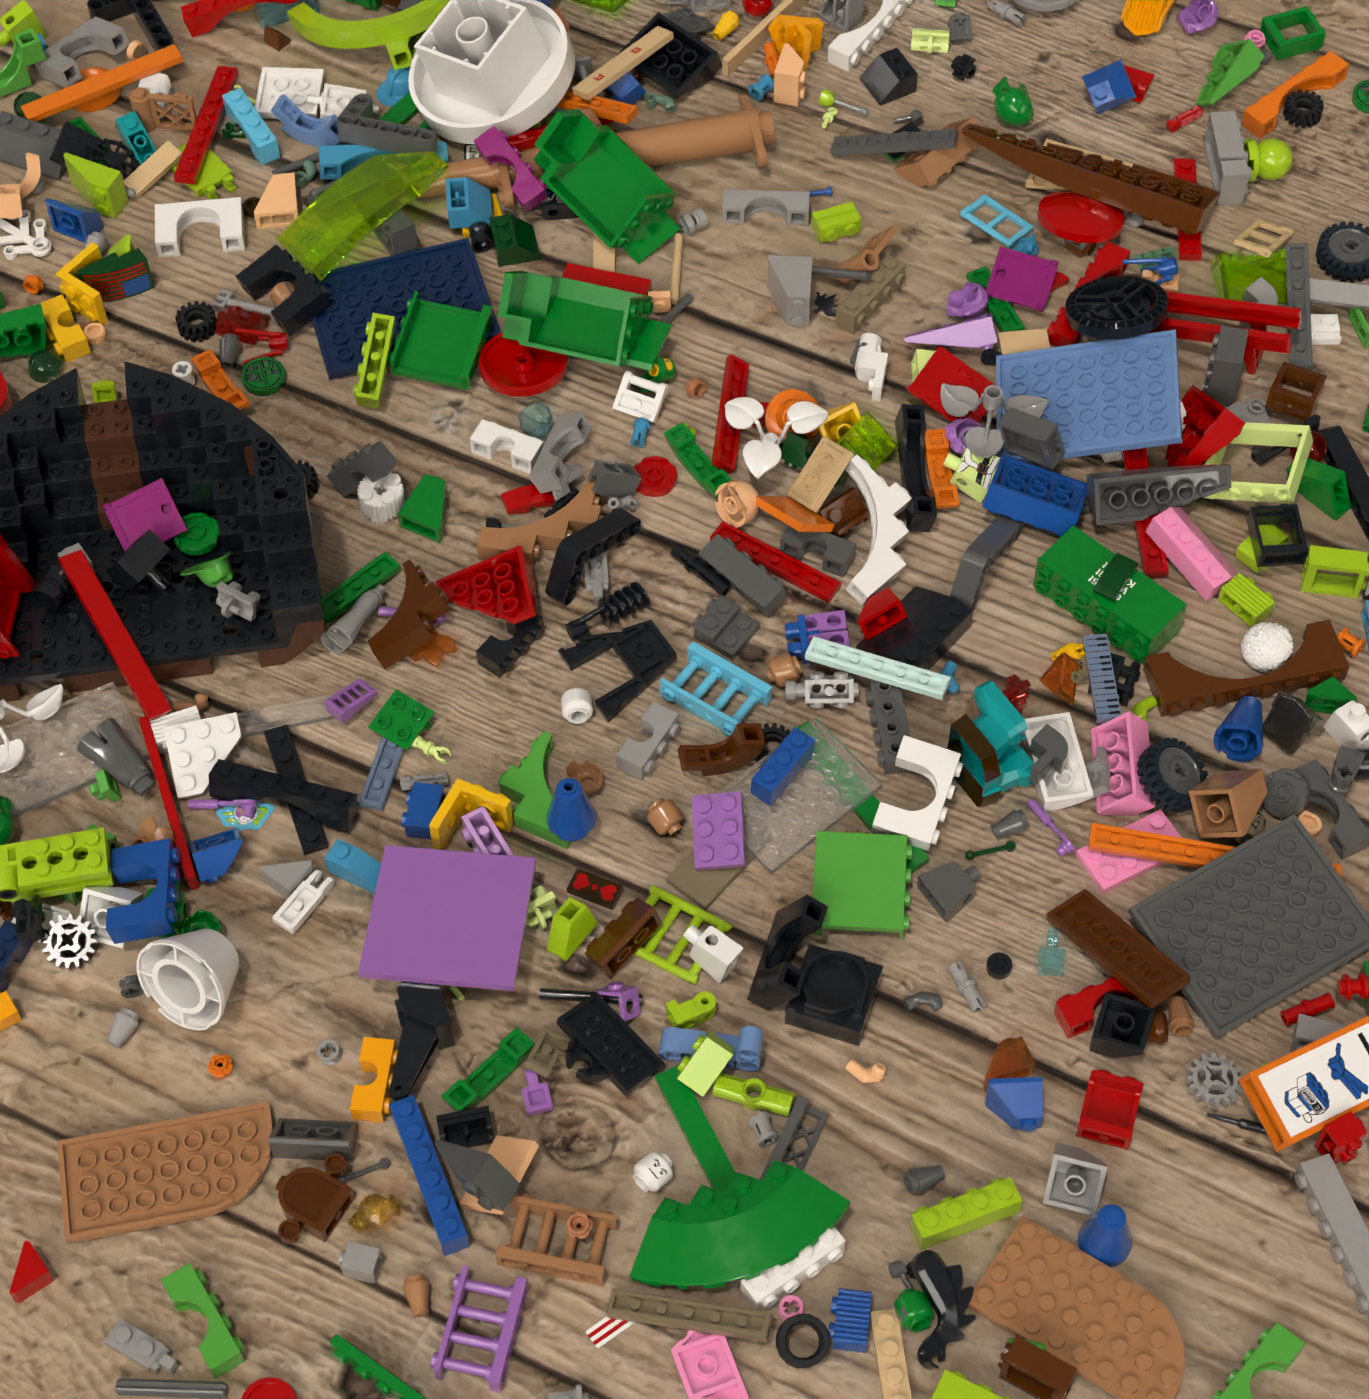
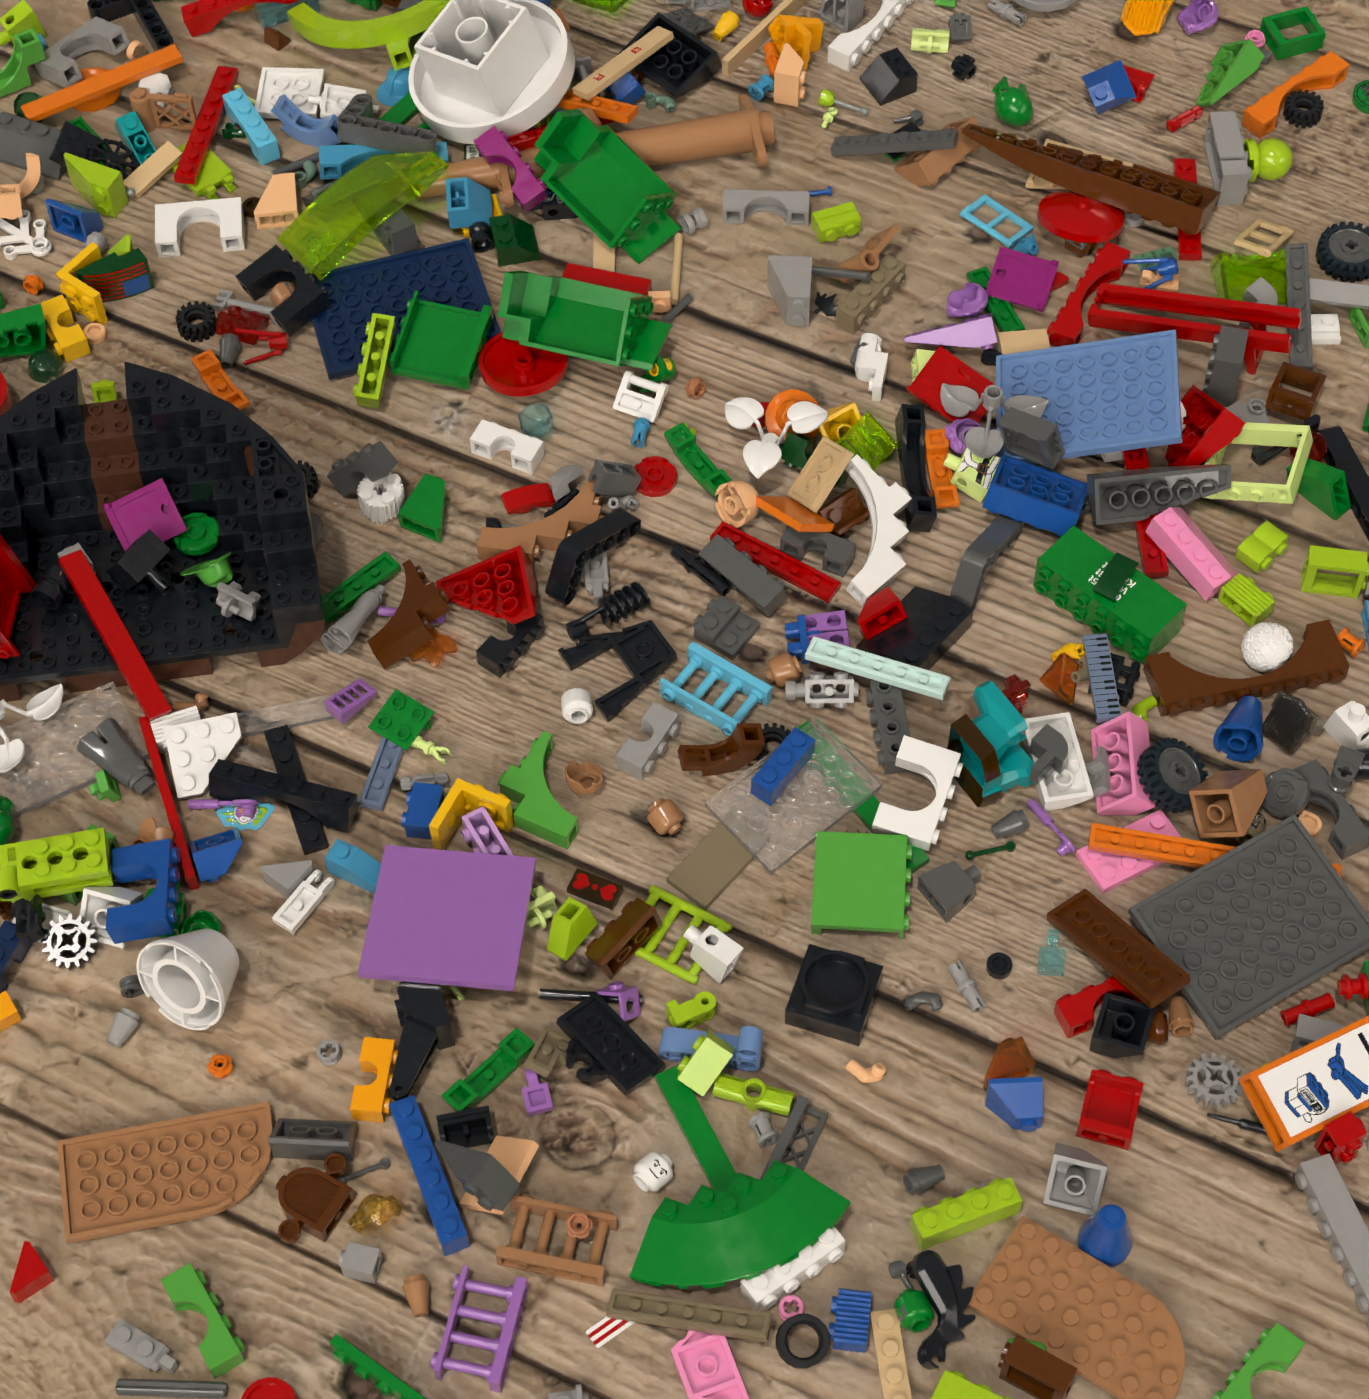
(183, 371): white bush -> none
(263, 376): green tile -> none
(567, 433): light grey arch -> none
(570, 811): blue cone -> none
(718, 831): medium lavender plate -> none
(726, 436): red plate -> none
(775, 978): black arch -> none
(948, 670): dark azure arm -> none
(1116, 307): black piece -> none
(1277, 554): black window -> none
(1328, 696): green slope -> none

